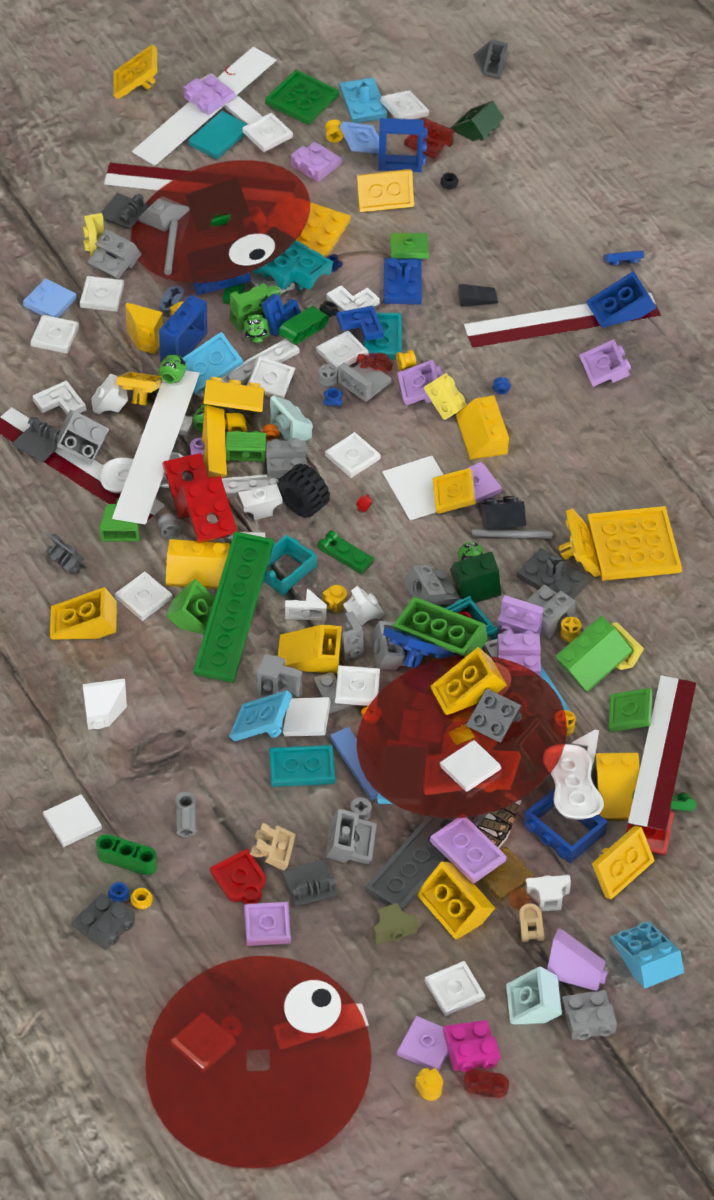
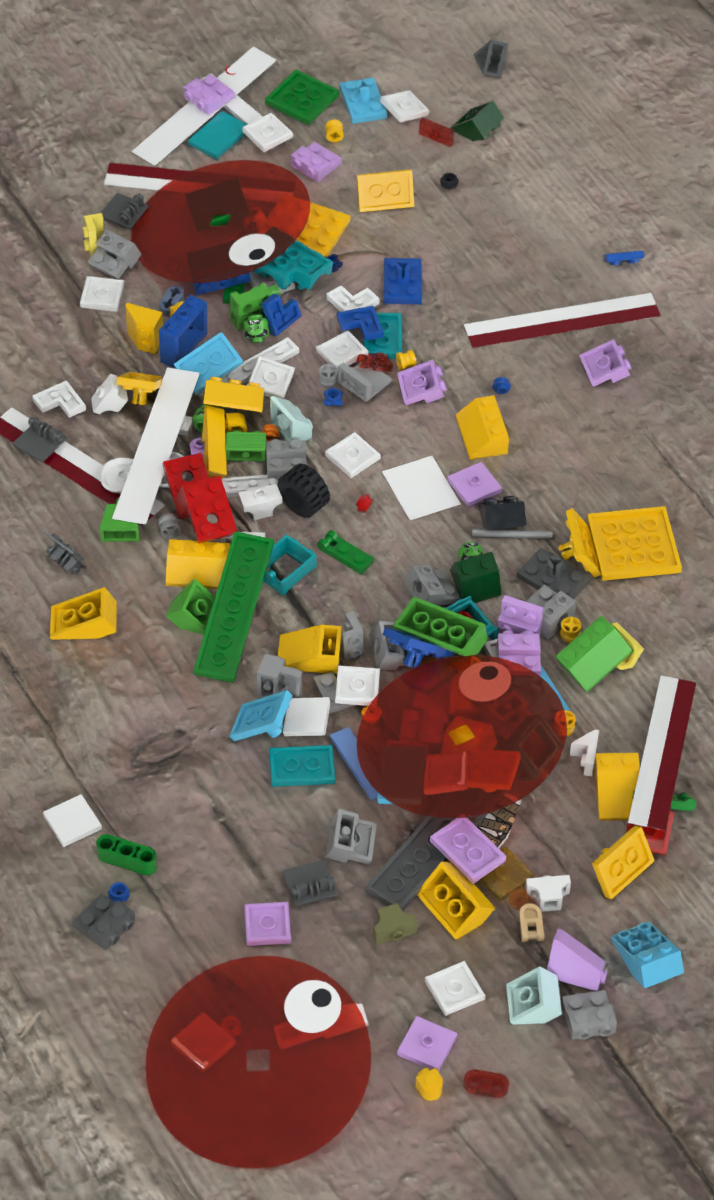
(49, 299): light blue plate -> none
(54, 334): white tile -> none
(81, 436): light grey slope -> none
(104, 702): white slope -> none
(136, 72): yellow plate -> none
(141, 893): yellow plate -> none
(143, 596): white tile -> none
(162, 213): light grey slope -> none
(170, 247): light grey bar -> none
(172, 369): bright green head -> none
(186, 814): light grey piece -> none
(240, 878): red plate -> none
(279, 848): tan plate -> none
(303, 325): green beam -> none
(310, 609): white slope -> none
(329, 308): black plate -> none
(335, 597): yellow plate -> none
(361, 137): light blue plate -> none
(362, 807): light grey wheel -> none
(364, 606): white brick -> none
(402, 162): blue window -> none
(409, 245): bright green plate -> none
(433, 147): clear red plate -> none
(445, 396): light yellow bracket -> none
(454, 490): yellow plate -> none
(467, 682): yellow slope -> none
(470, 765): white tile -> none
(471, 1046): dark pink plate -> none
(476, 295): black slope -> none
(494, 715): hinge -> none
(532, 822): blue window -> none
(574, 789): white plate -> none
(621, 302): blue slope -> none
(630, 710): bright green plate -> none

